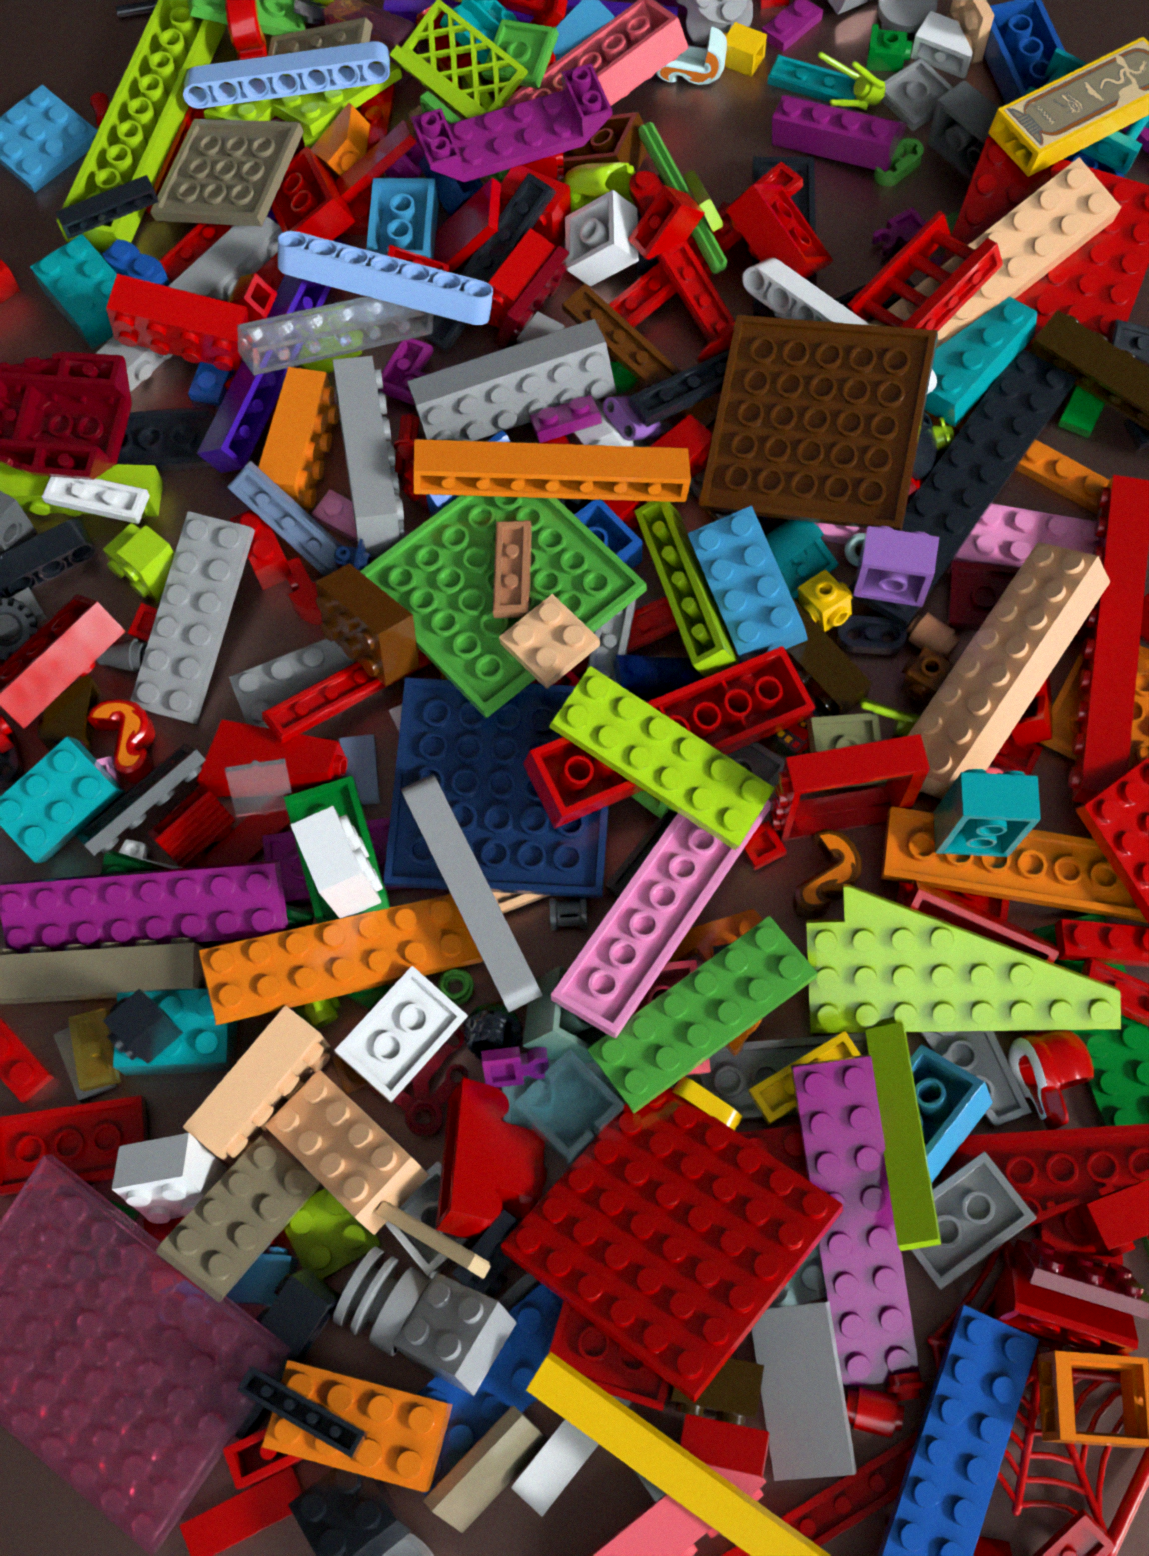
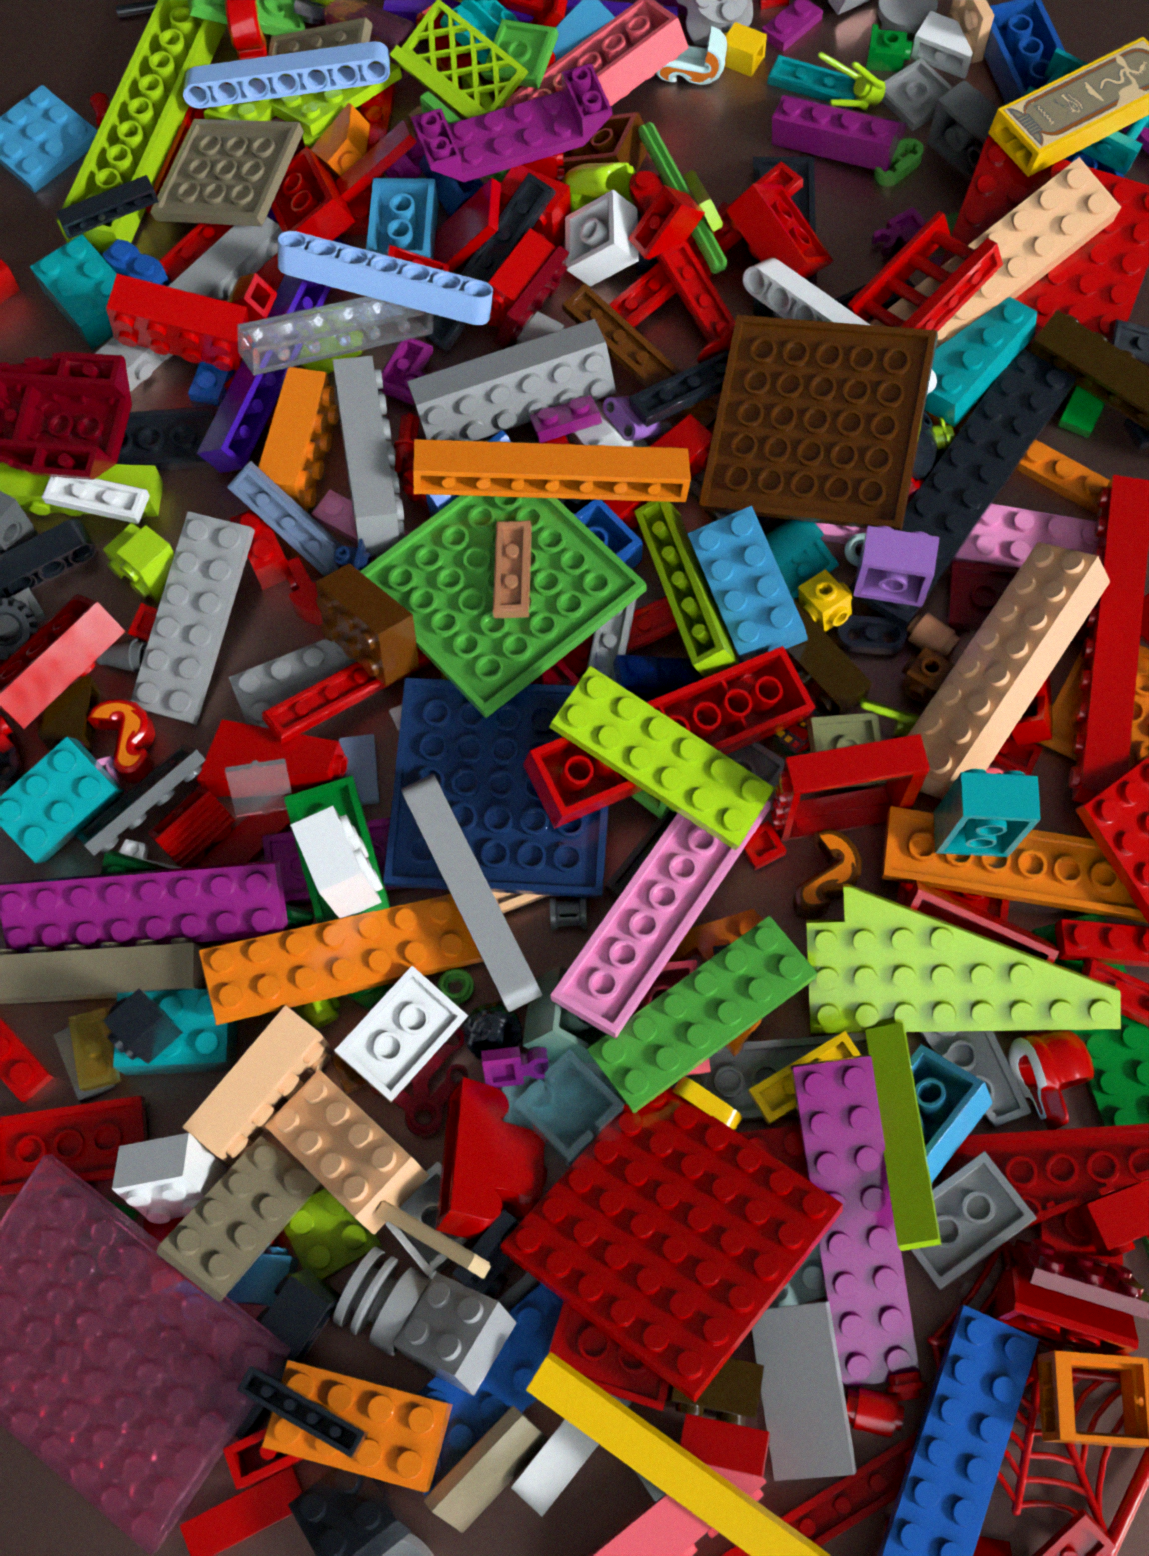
(549, 641): light nougat plate -> none
(622, 378): green tile -> none

